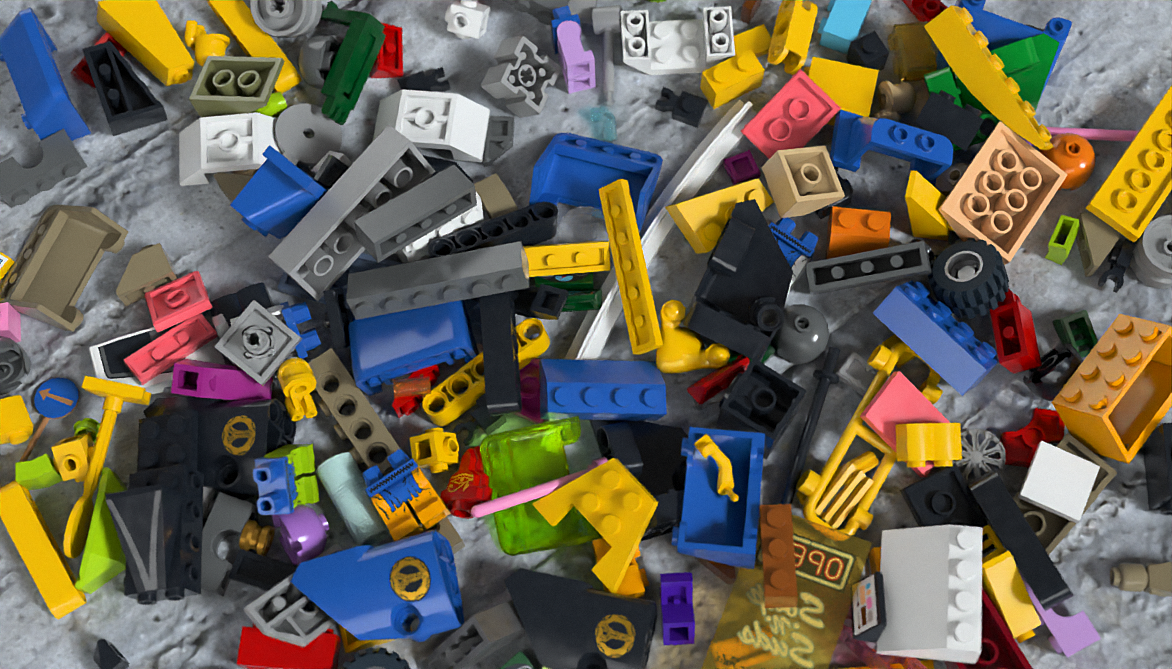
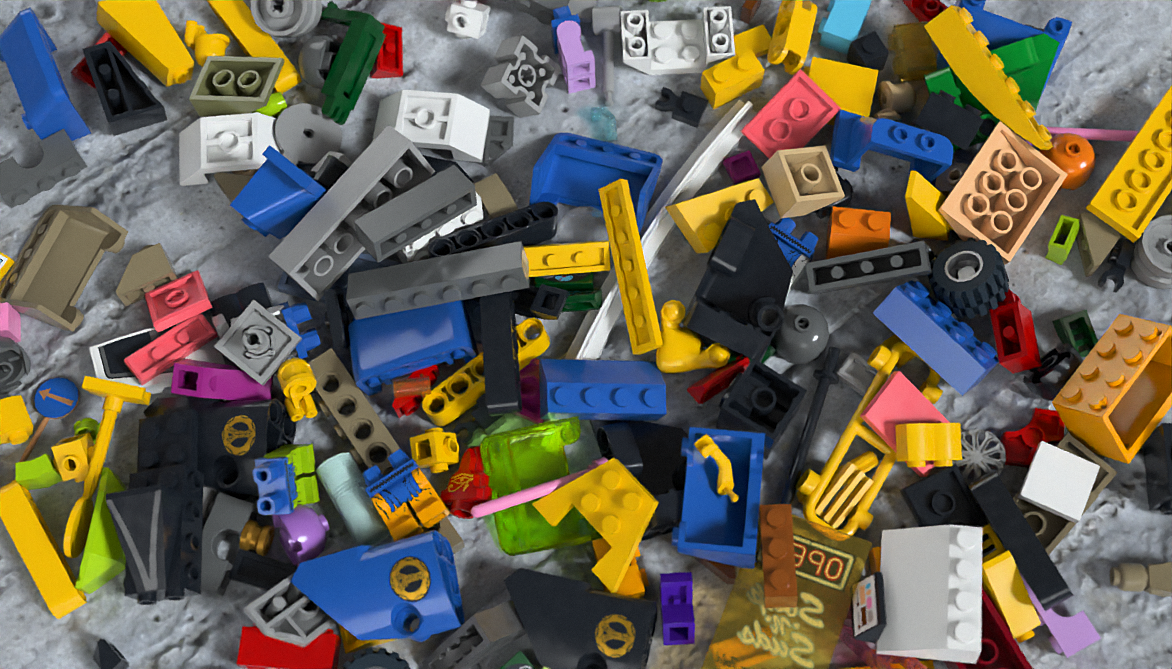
(425, 83): black plate -> none

